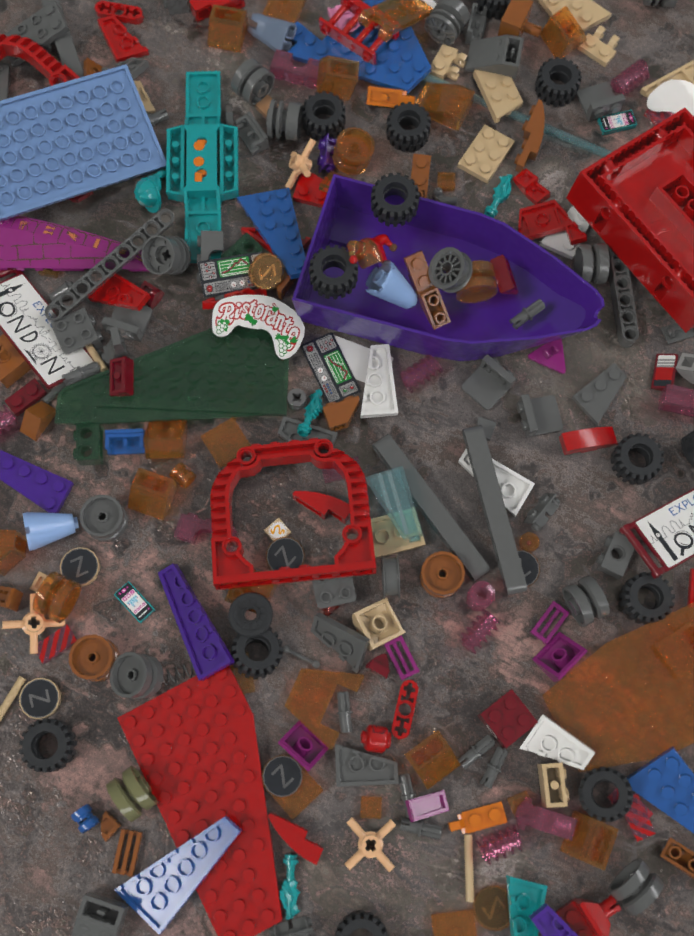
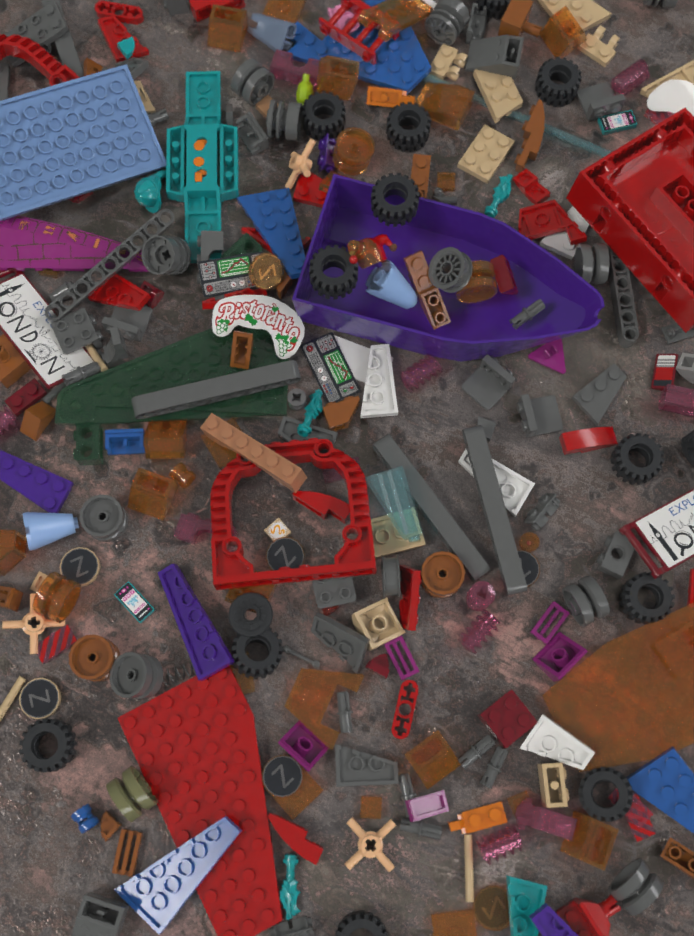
(121, 377): dark red slope -> none
(127, 47): none -> teal tile
(215, 389): none -> dark grey beam
(241, 349): none -> dark orange slope
(266, 459): none -> nougat arch
(304, 89): none -> lime plant
(376, 738): red head -> none
(410, 599): none -> red wing

